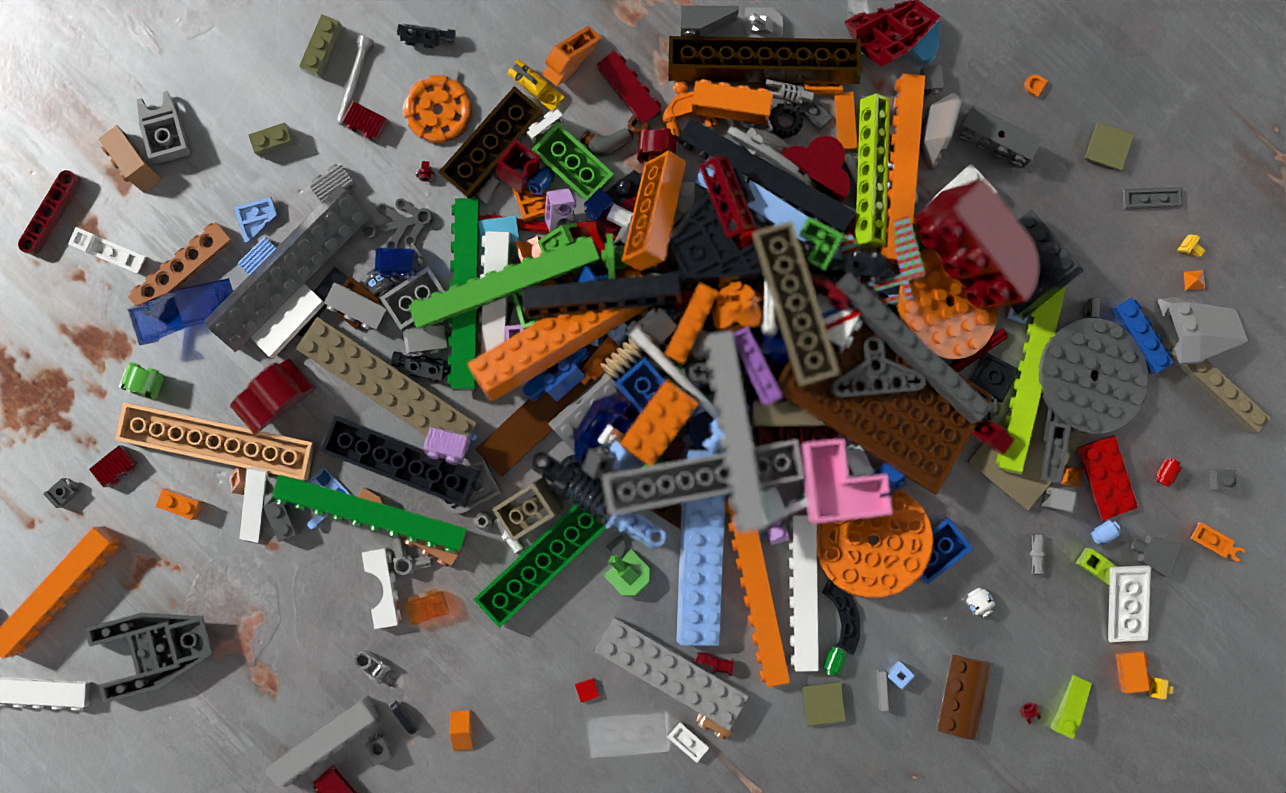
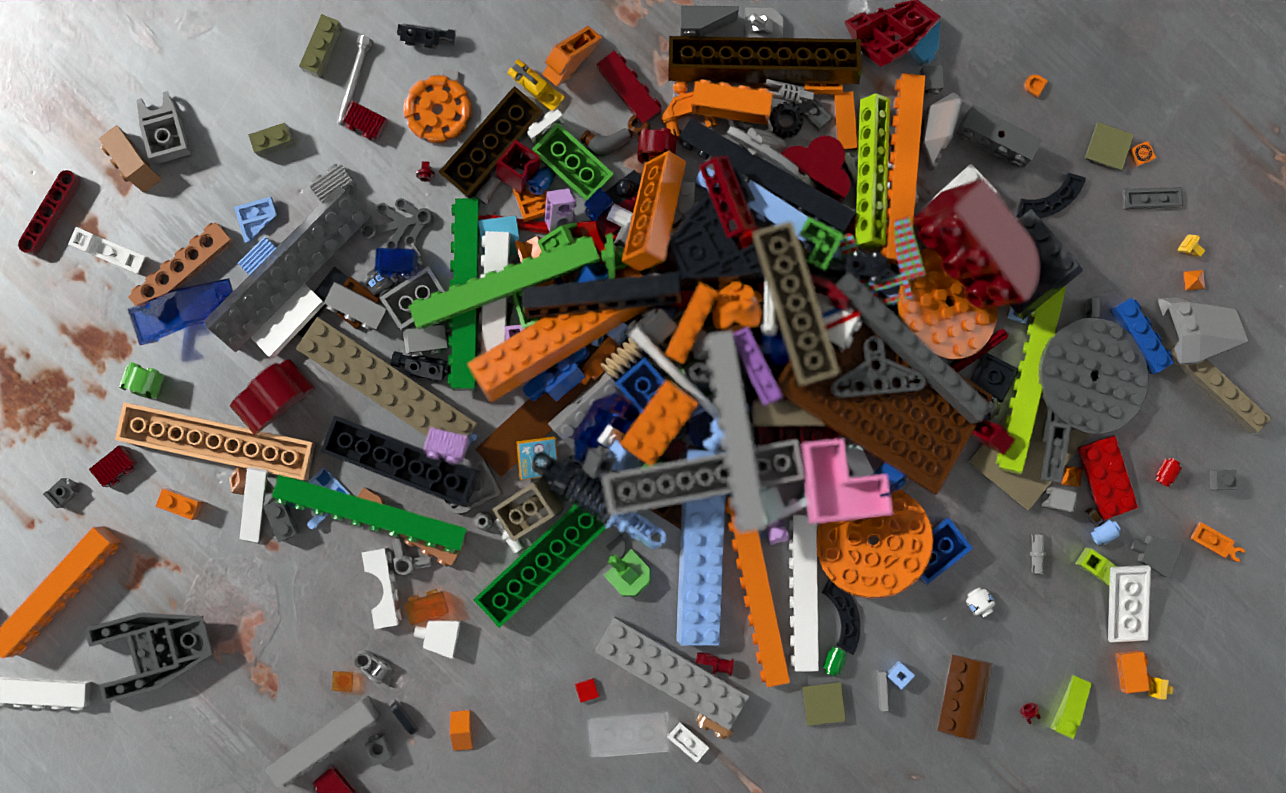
(342, 681): none -> clear orange plate
(440, 636): none -> white torso
(527, 449): none -> tile
(1055, 202): none -> black tile
(1093, 516): none -> dark brown tile
(1142, 153): none -> orange tile

